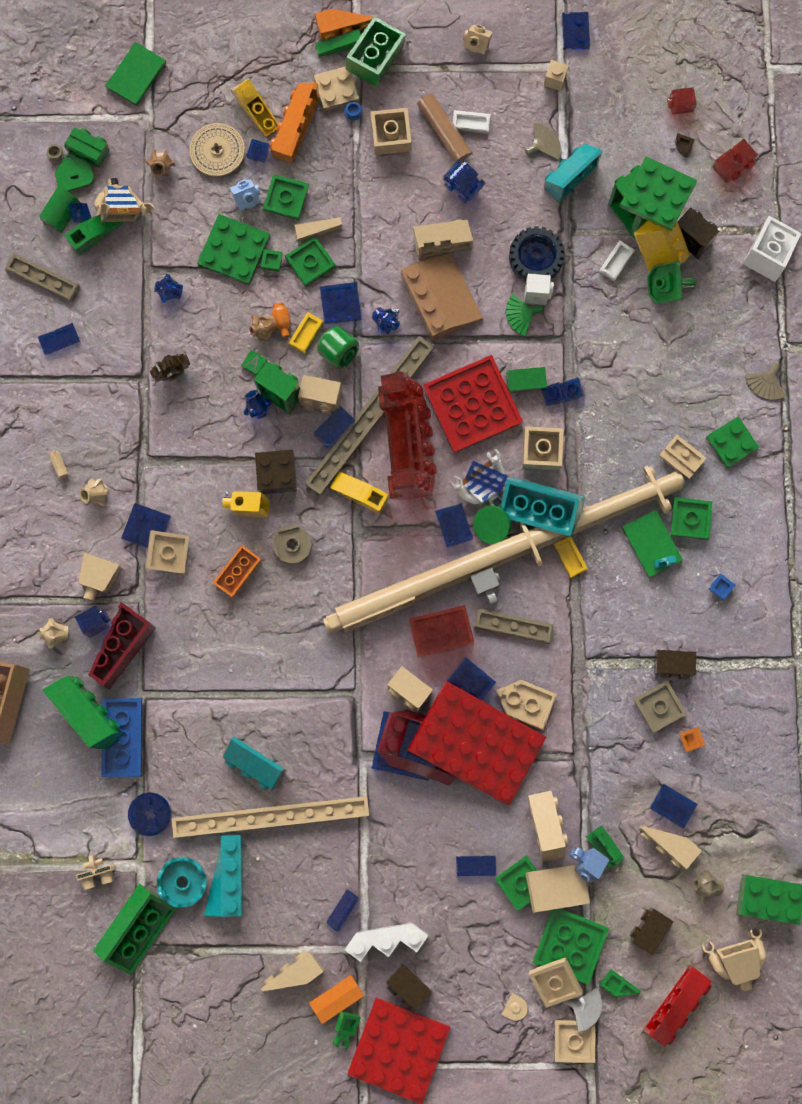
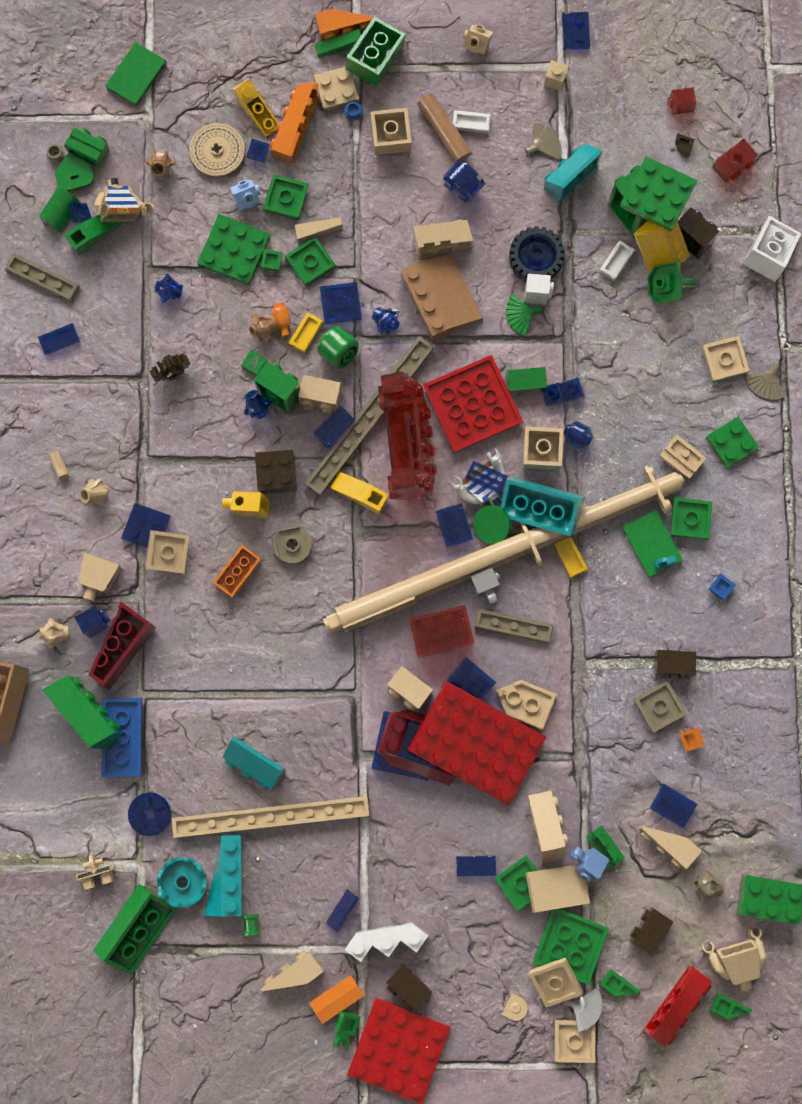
(251, 925): none -> green bush
(578, 435): none -> clear blue head
(725, 358): none -> tan plate
(727, 1007): none -> green tile

